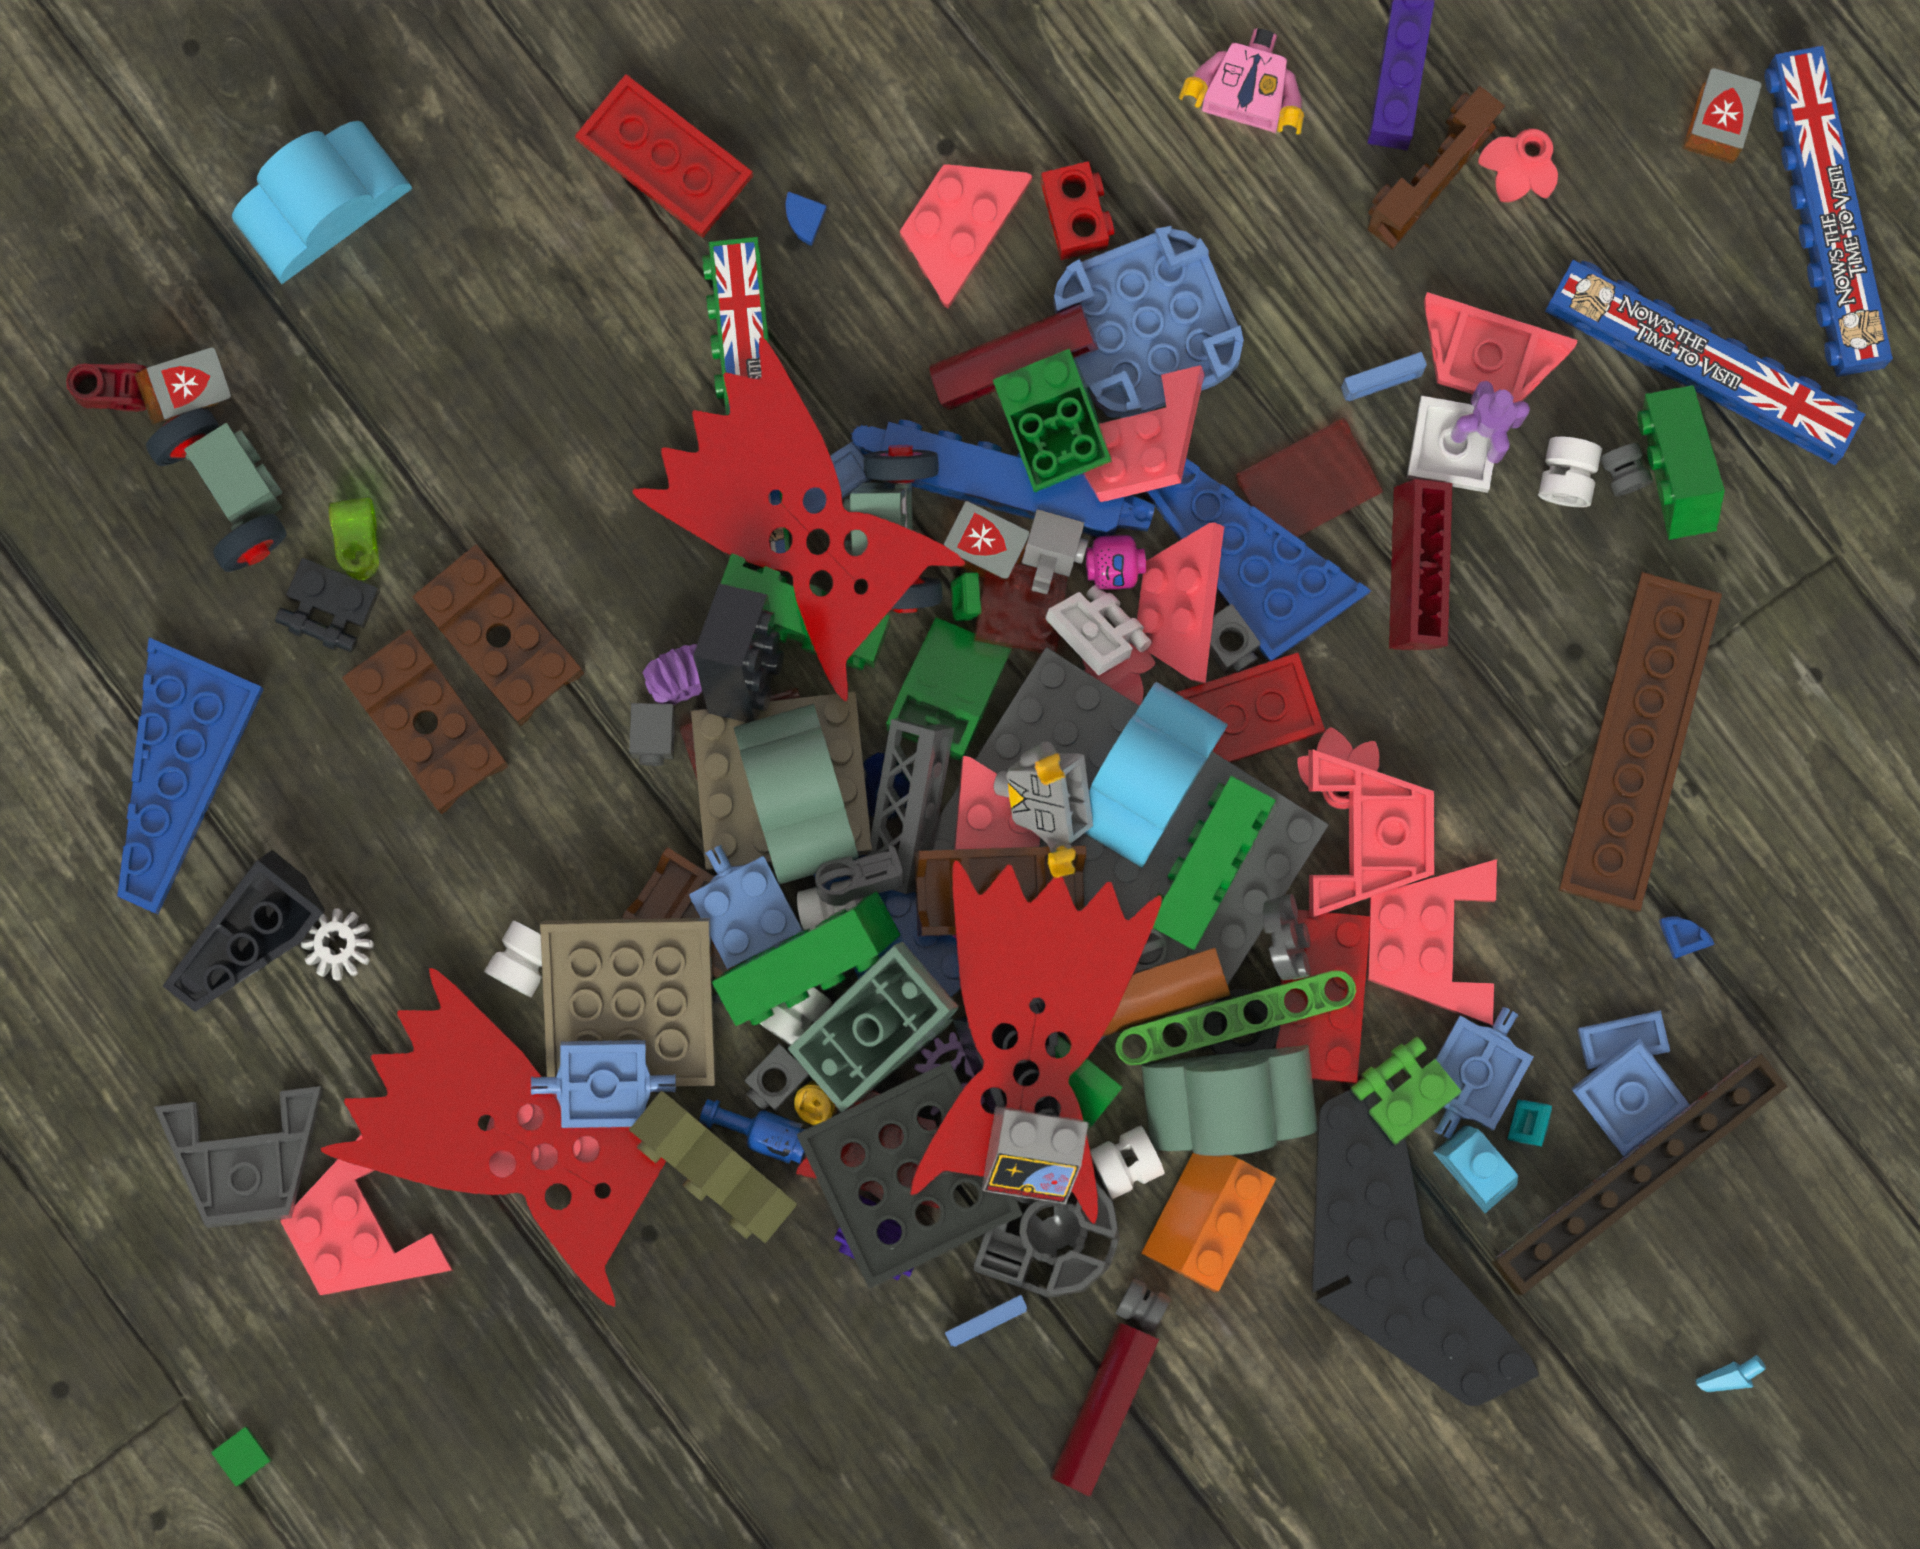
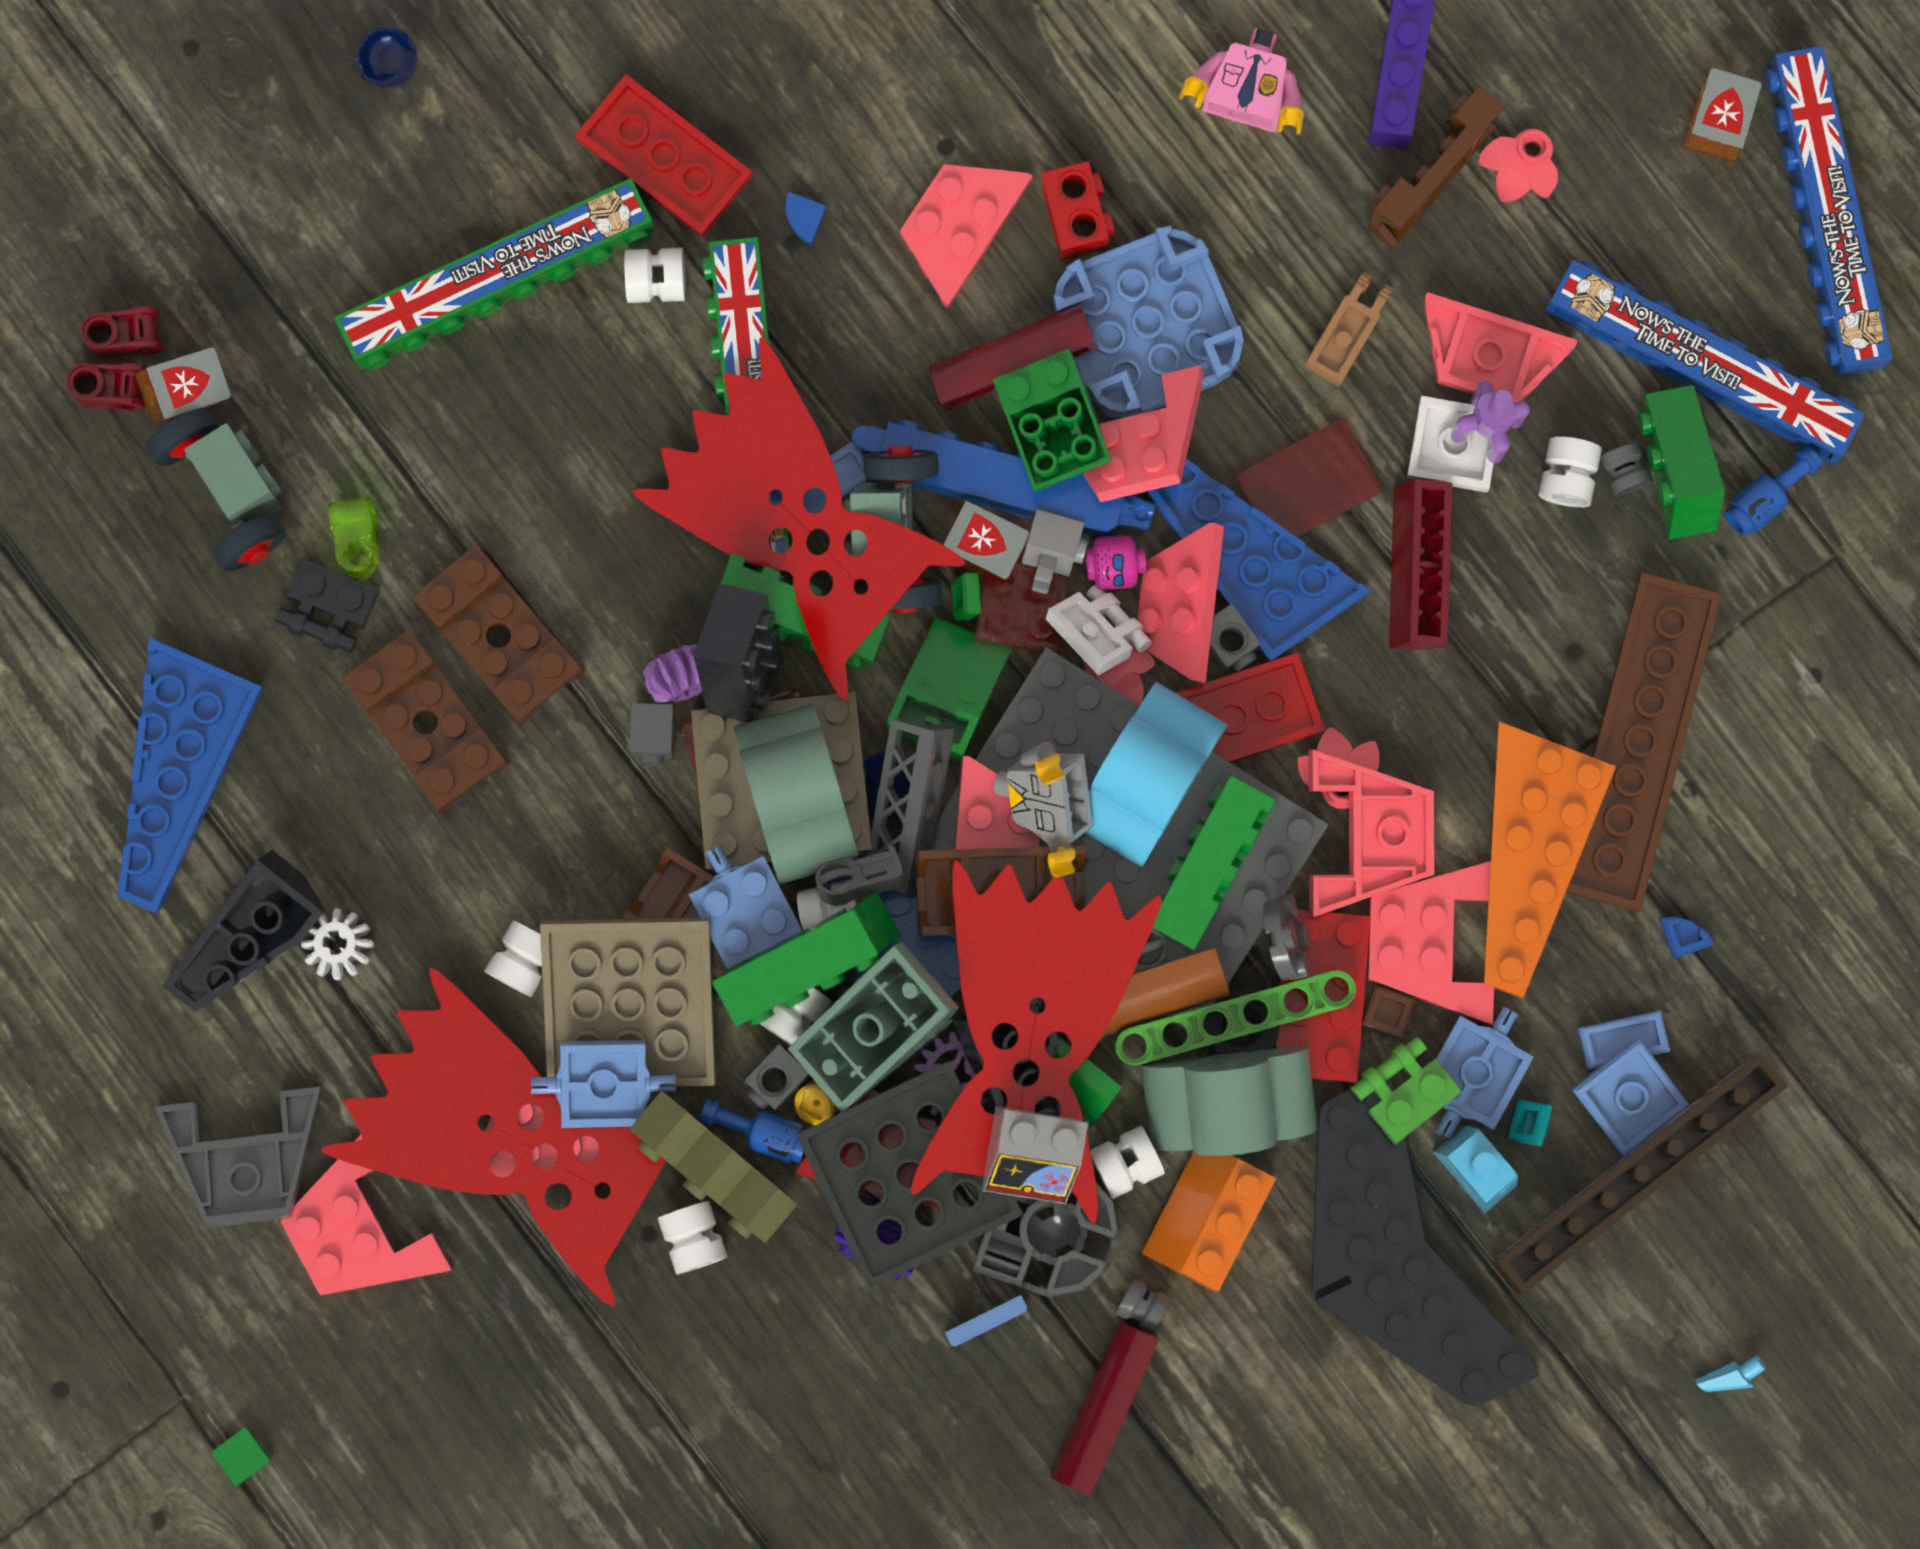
(126, 332): none -> dark red piece
(317, 196): medium azure brick -> none
(387, 57): none -> clear blue hair
(495, 275): none -> brick
(640, 279): none -> white wheel
(692, 1237): none -> white wheel
(1347, 333): none -> medium nougat hinge
(1383, 377): medium blue tile -> none
(1388, 1012): none -> reddish brown tile
(1540, 827): none -> orange wing
(1766, 496): none -> blue piece

